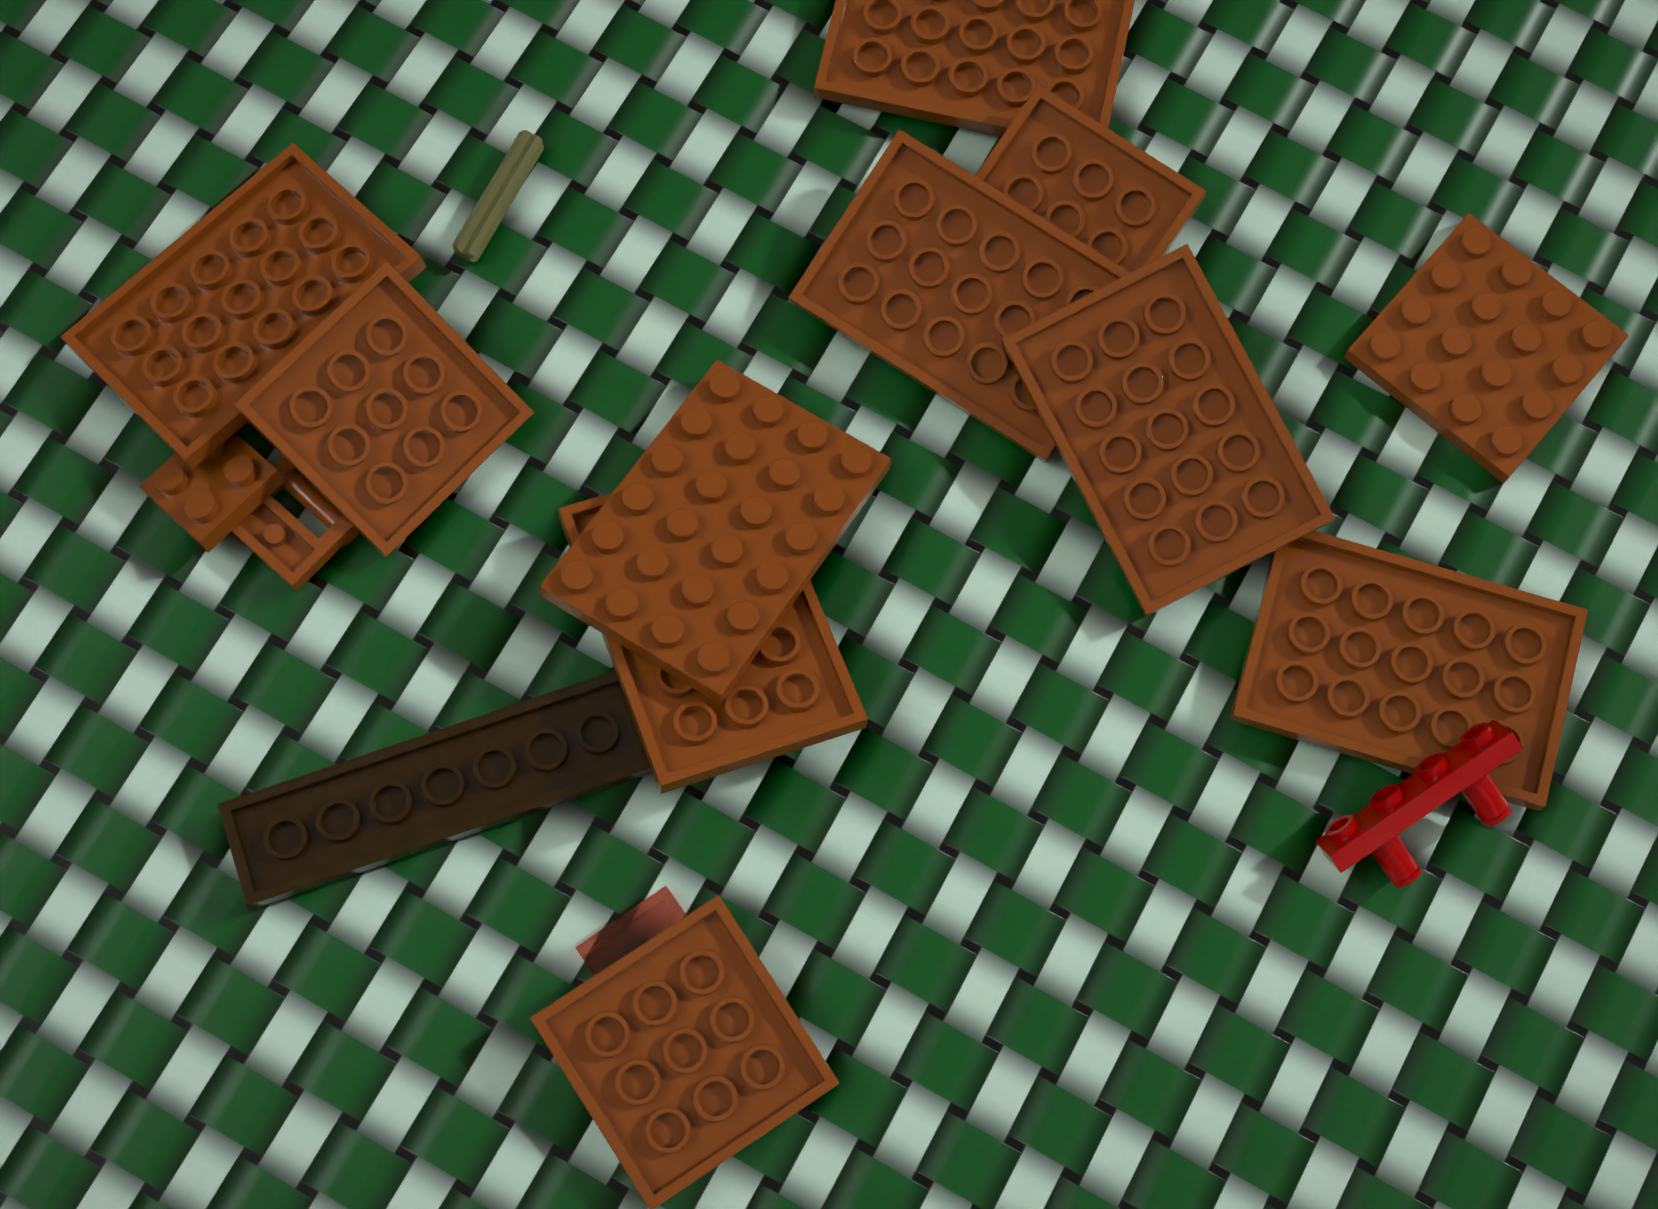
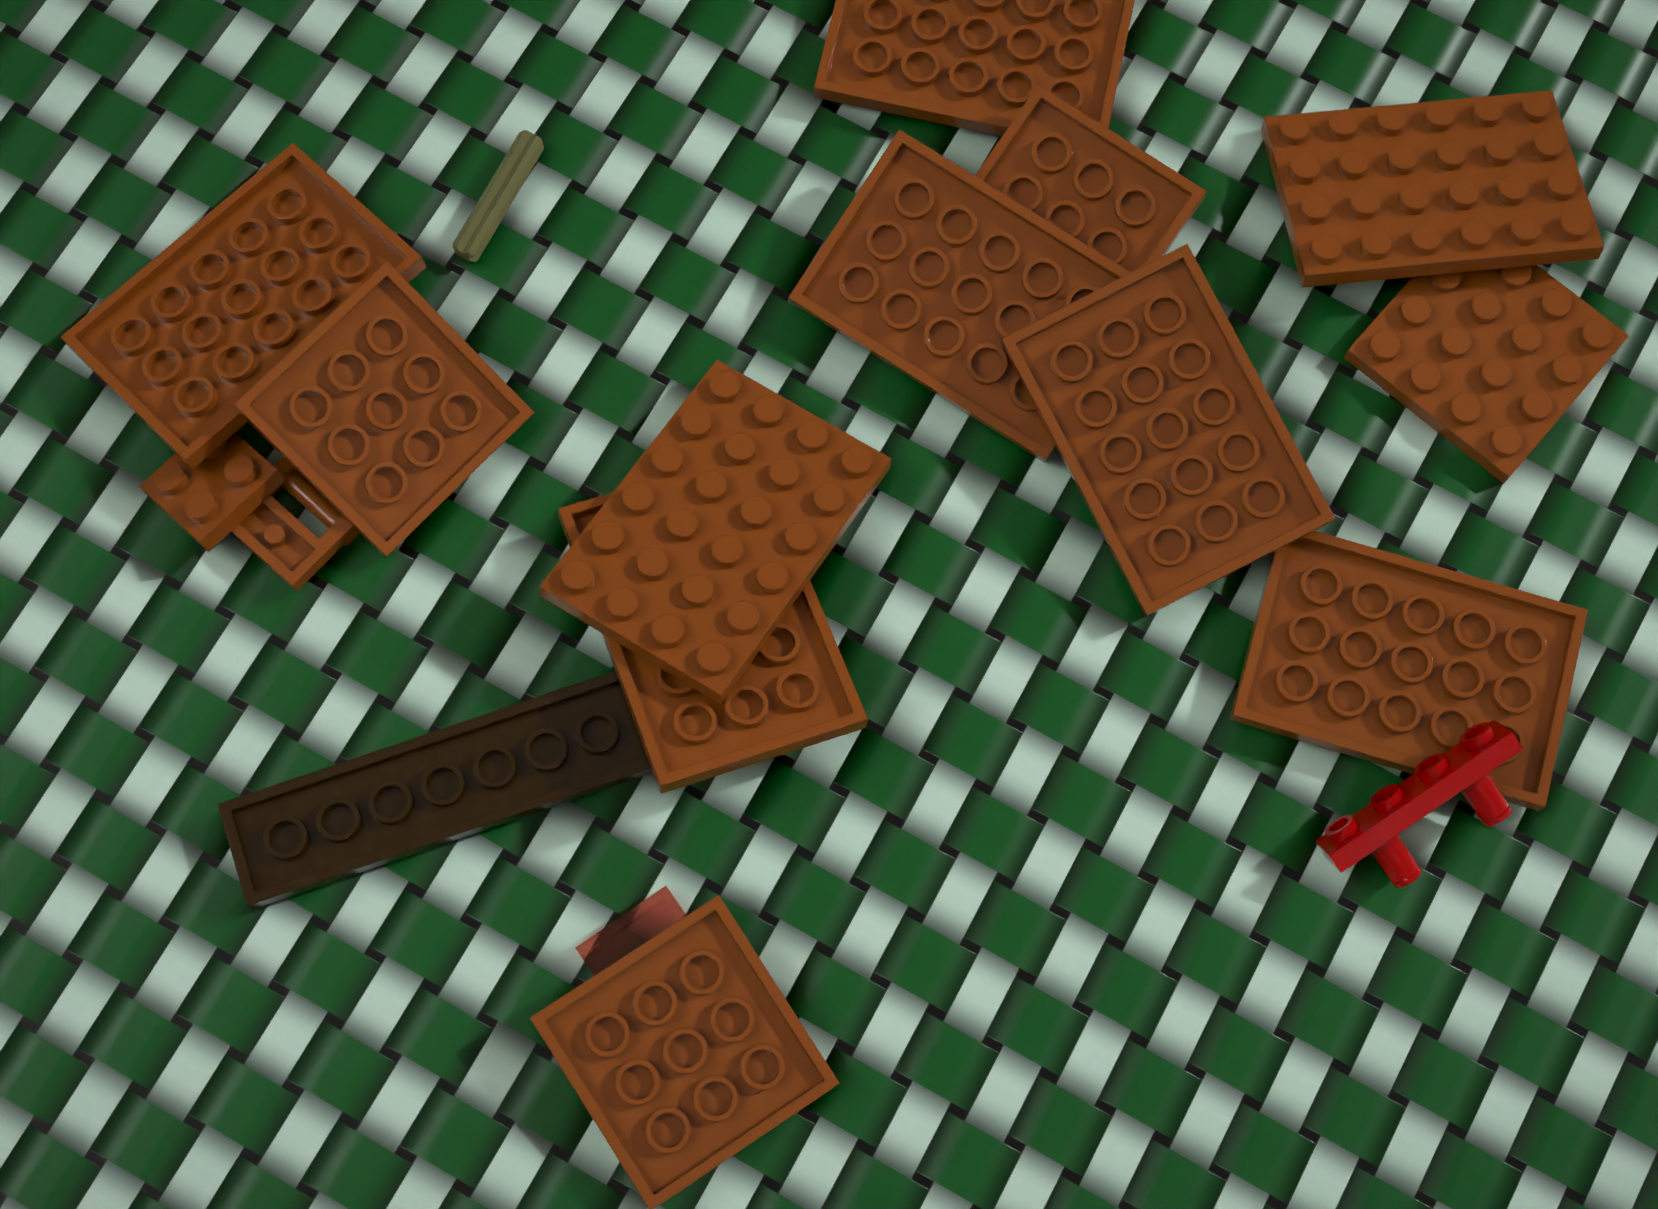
(1429, 188): none -> dark orange plate

